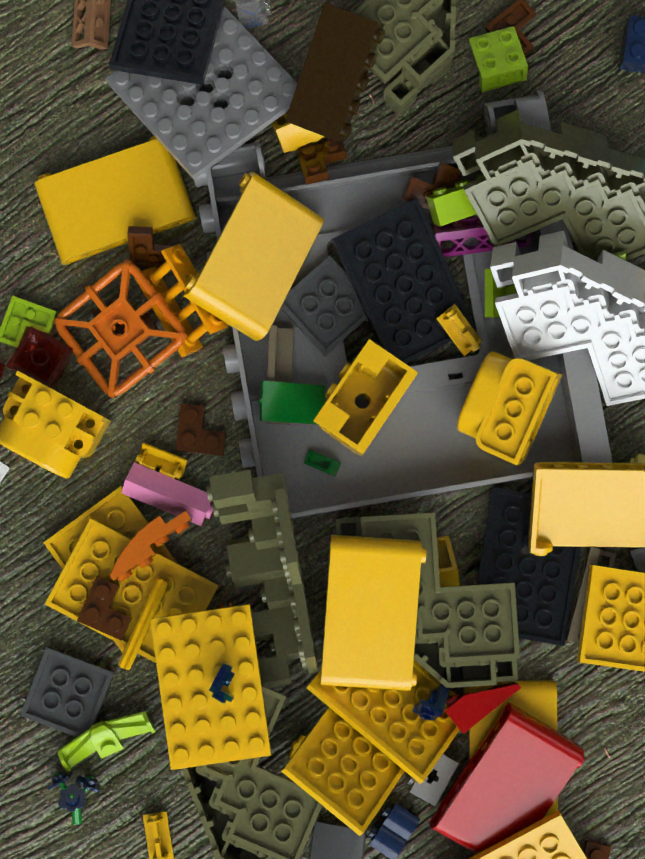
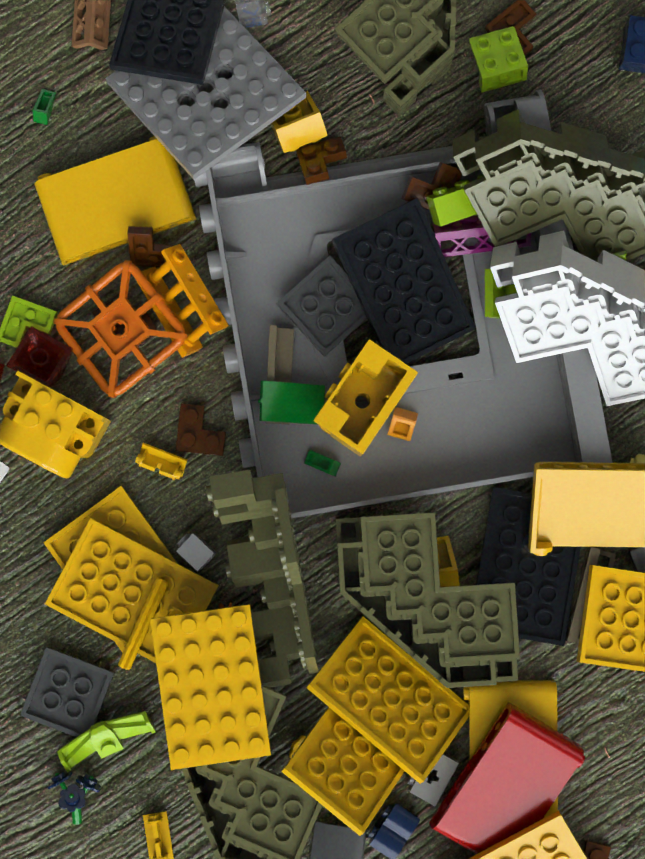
(43, 107): none -> green piece
(98, 611): reddish brown plate -> none
(139, 549): orange slope -> none
(167, 493): bright pink brick -> none
(195, 551): none -> light grey brick
(222, 678): bracket -> none
(255, 257): yellow windscreen -> none
(335, 72): dark brown brick -> none
(371, 612): yellow windscreen -> none
(402, 424): none -> light orange slope
(434, 704): bracket -> none
(459, 330): yellow hinge -> none
(474, 705): red slope -> none
(507, 405): yellow brick -> none

